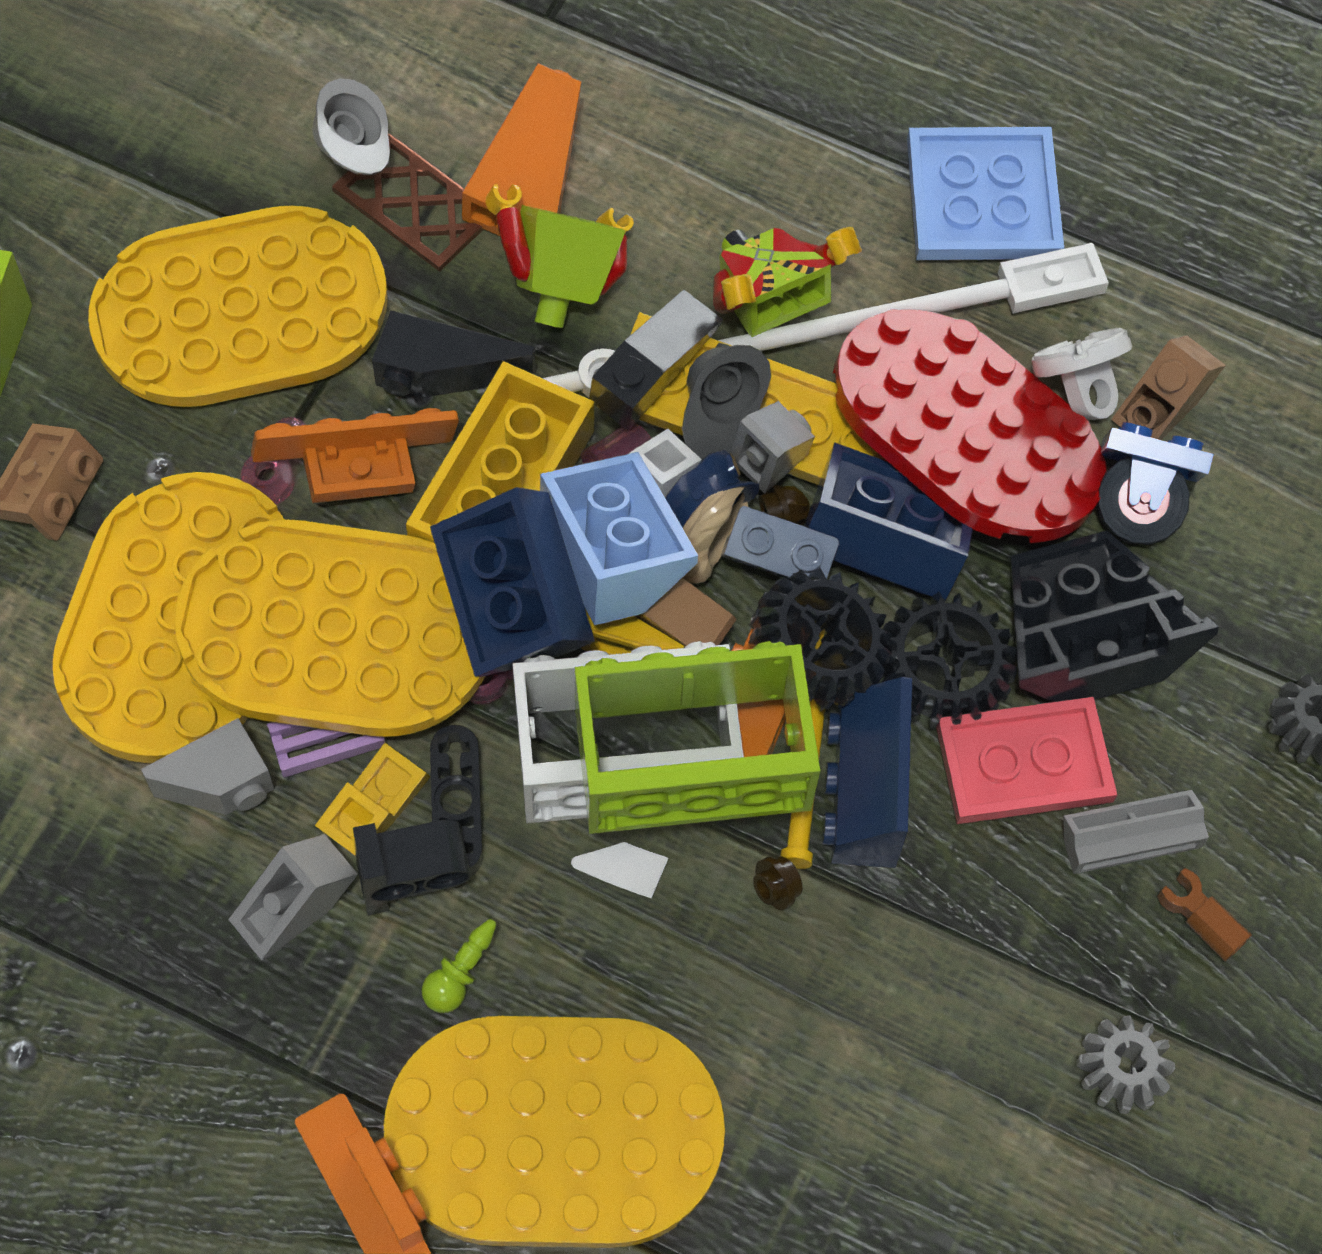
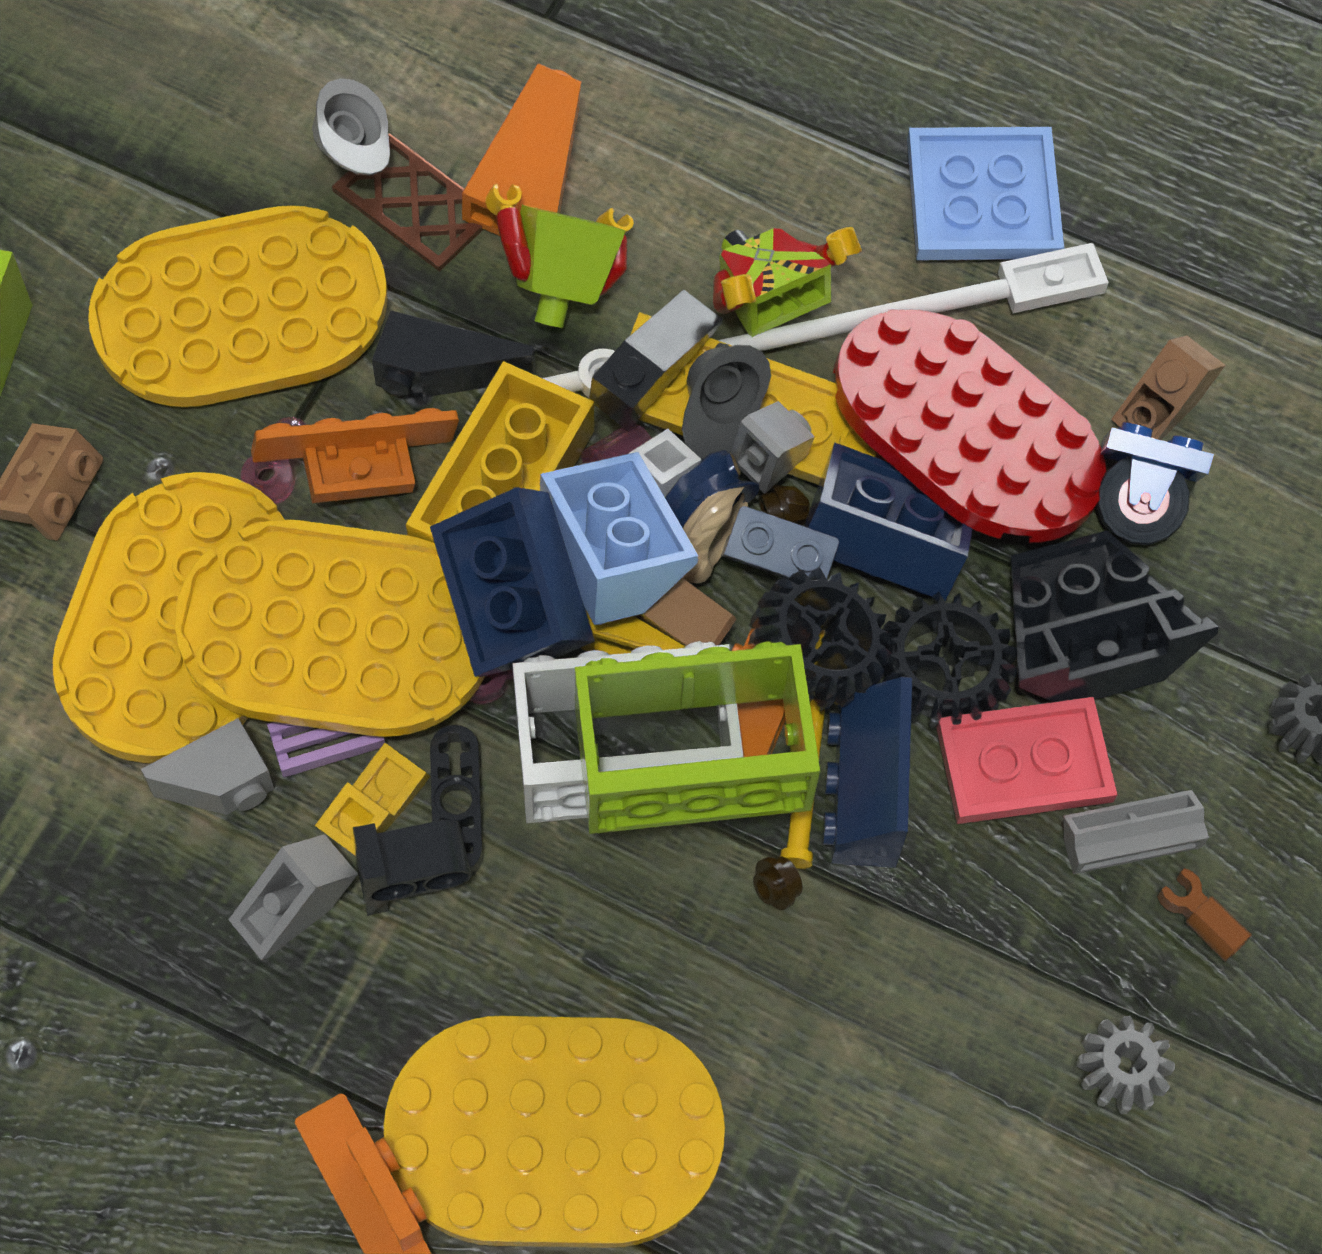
(445, 988): lime bar -> none
(624, 867): white sticker -> none
(1083, 365): white tile -> none

